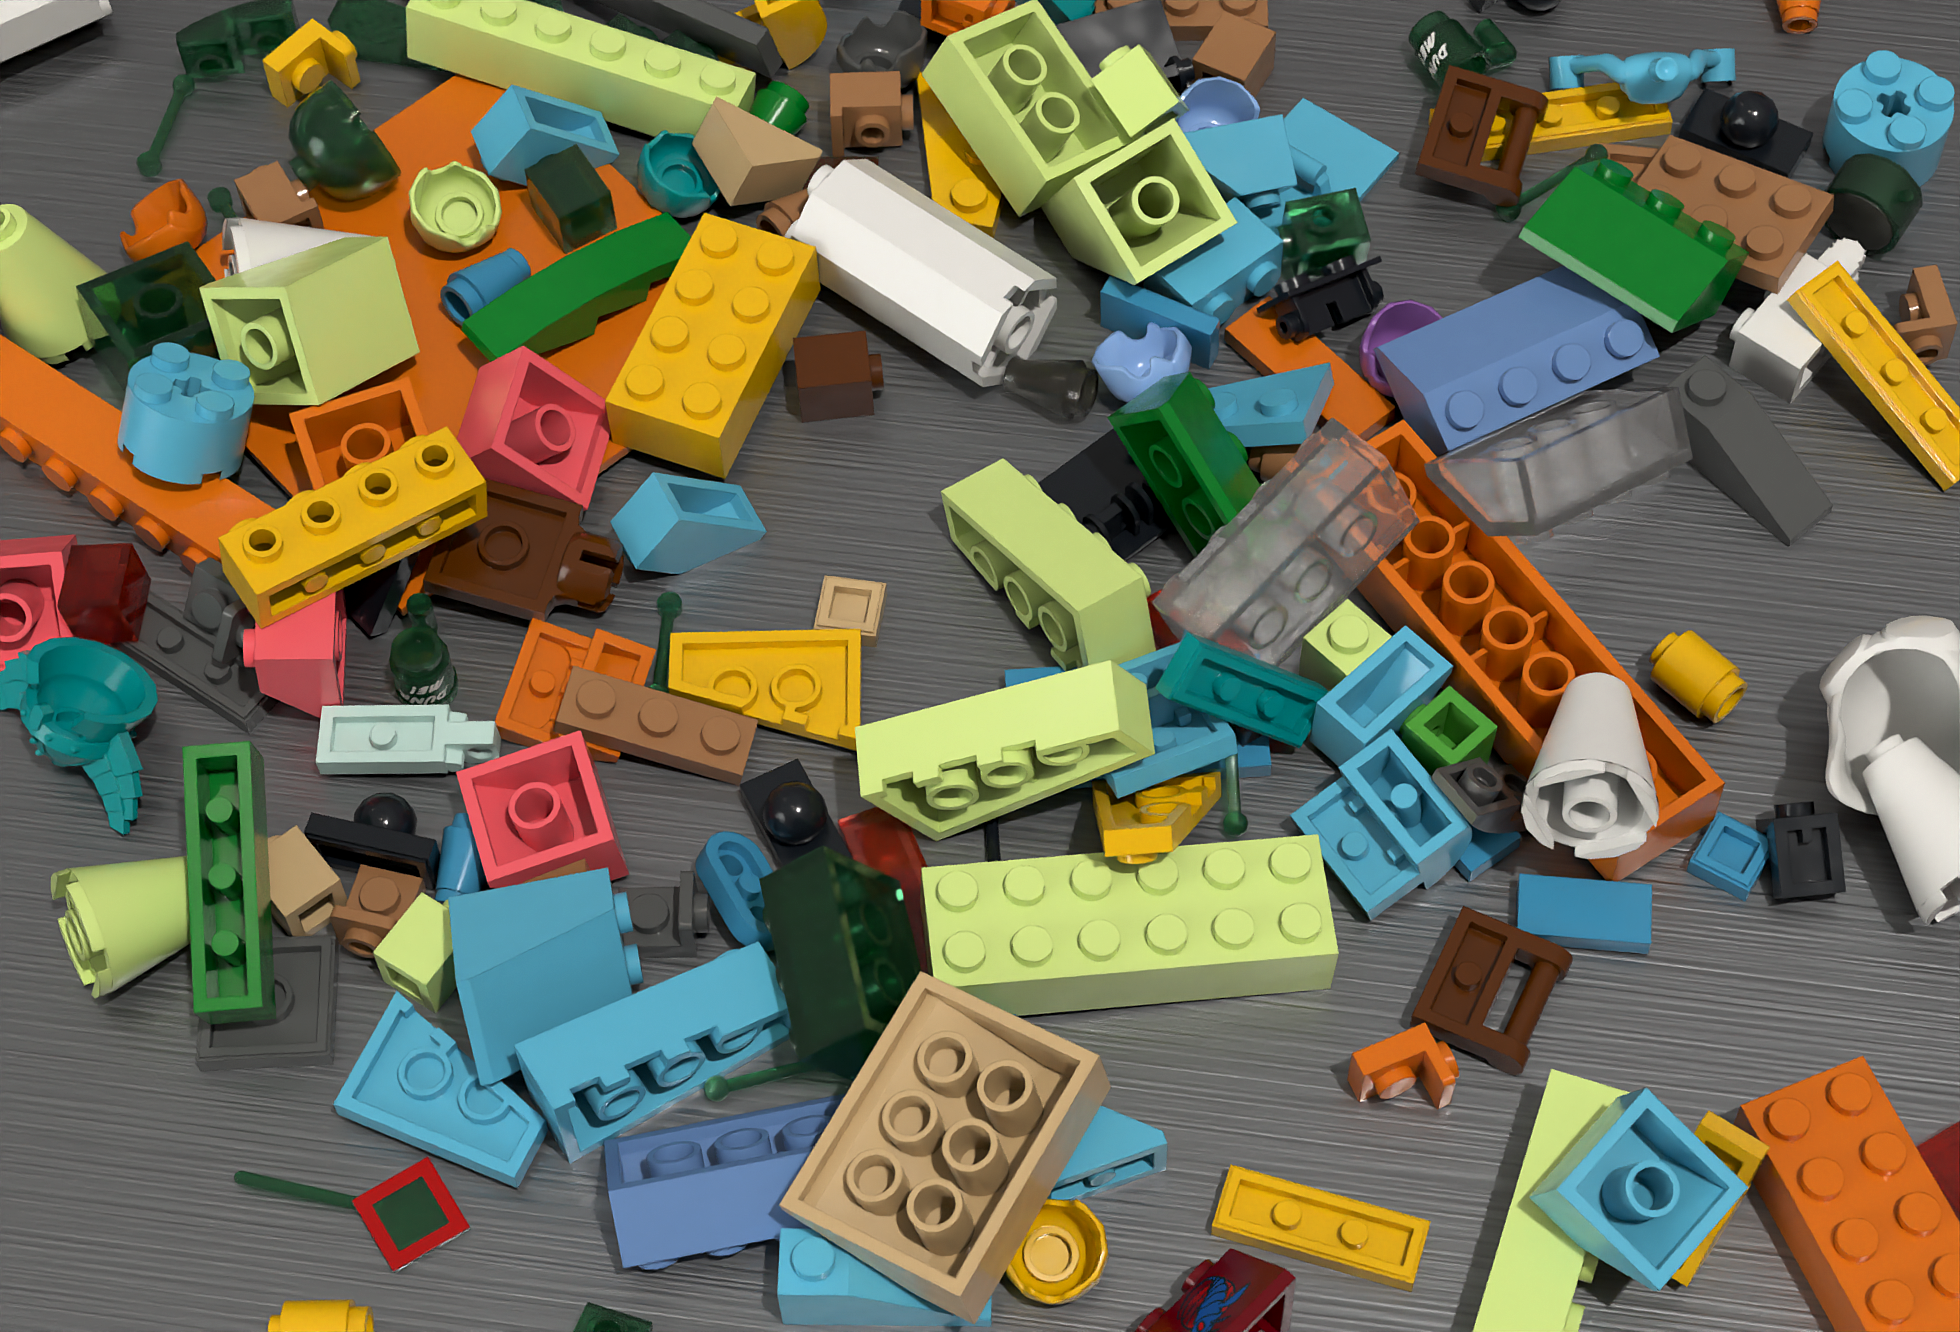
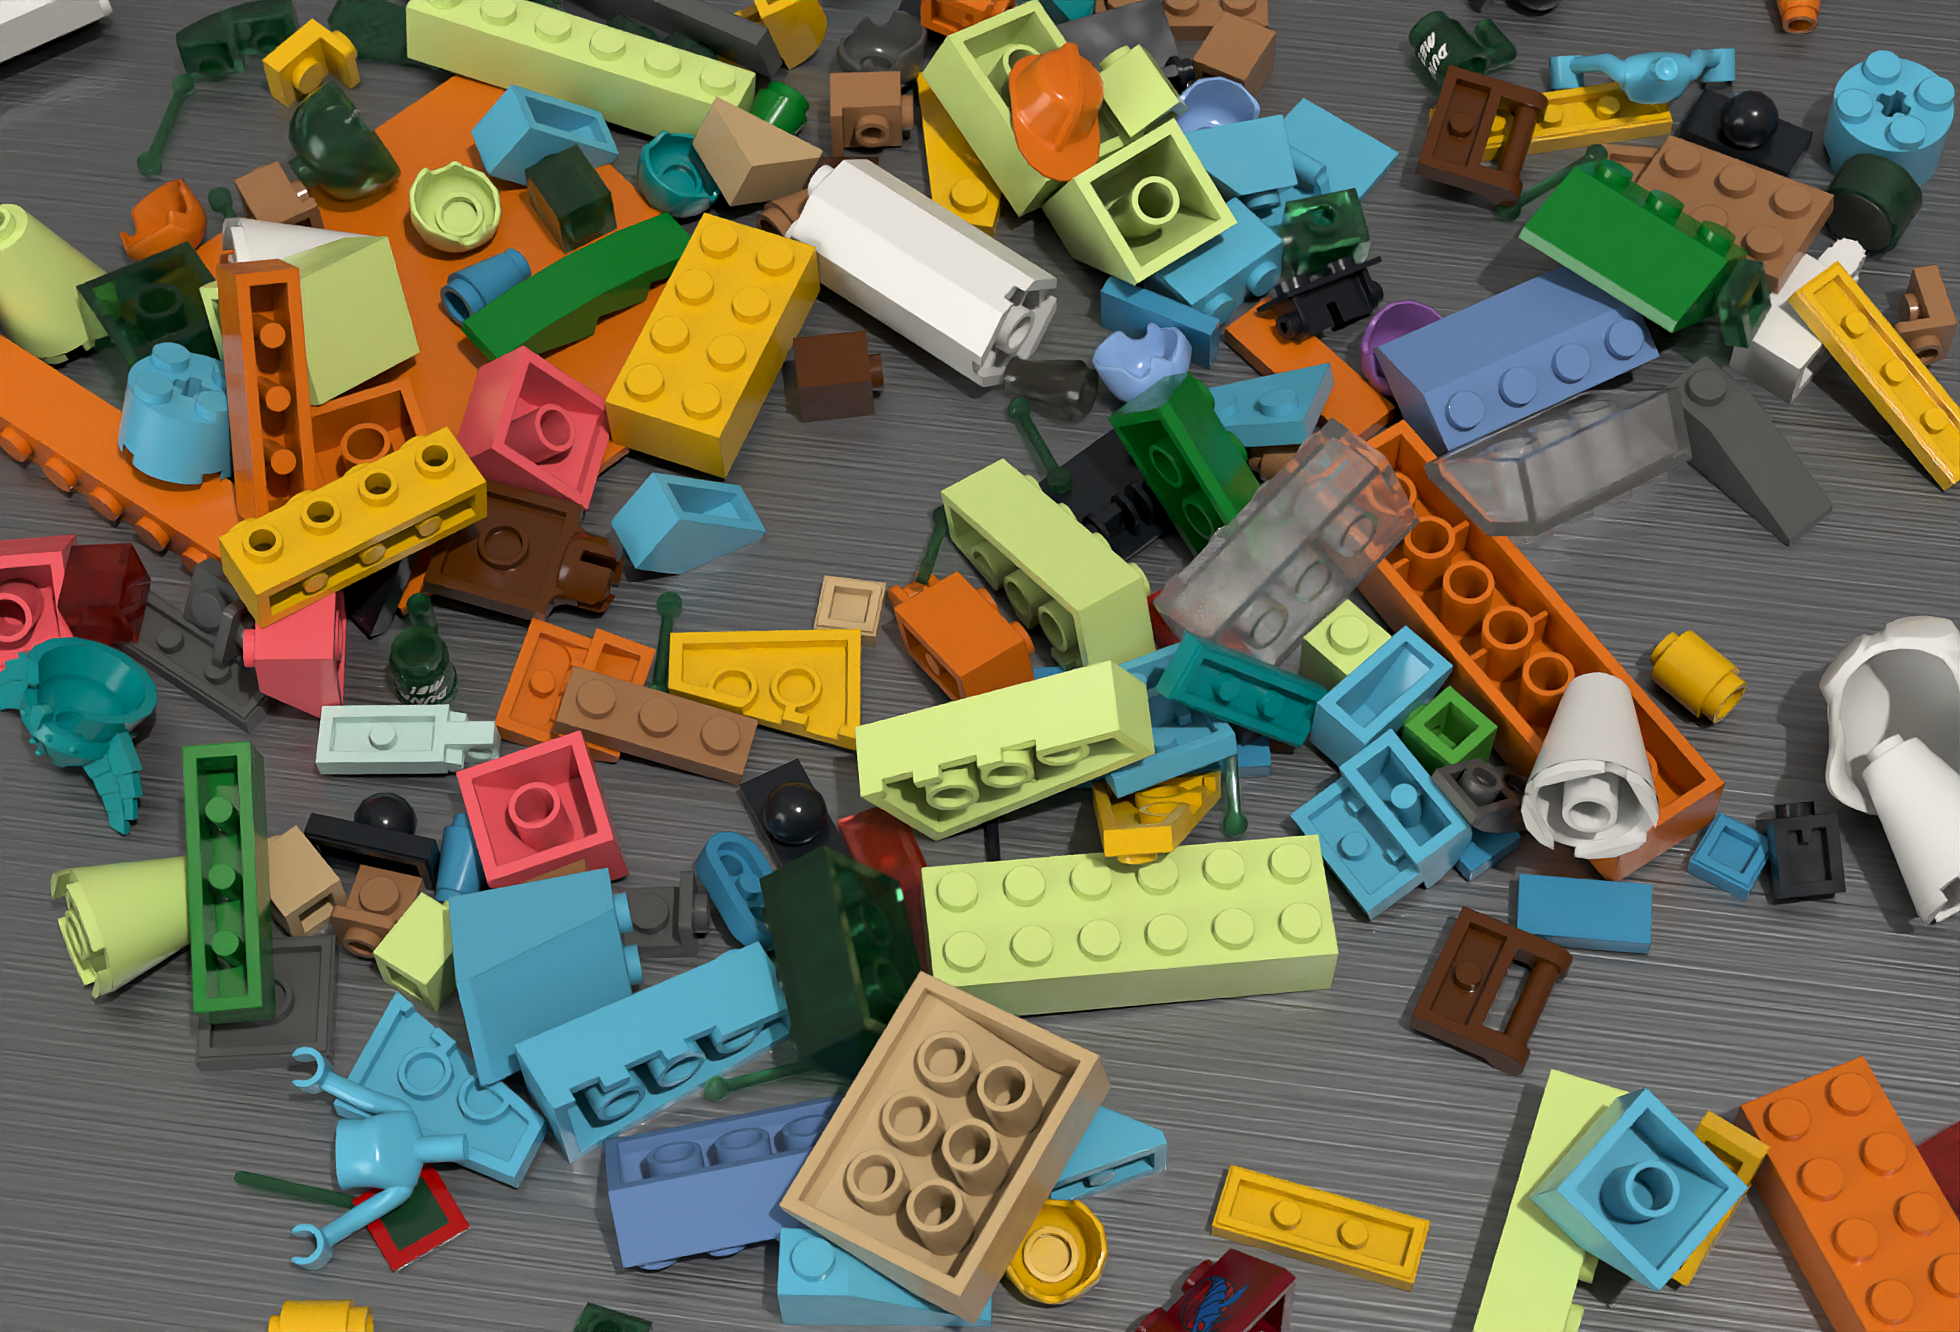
(266, 383): none -> orange brick
(371, 1152): none -> medium azure piece
(928, 562): none -> clear green hinge
(961, 636): none -> orange brick
(1057, 111): none -> orange piece
(1058, 478): none -> clear green hinge
(1396, 1062): orange bracket -> none
(1742, 303): none -> clear green plate

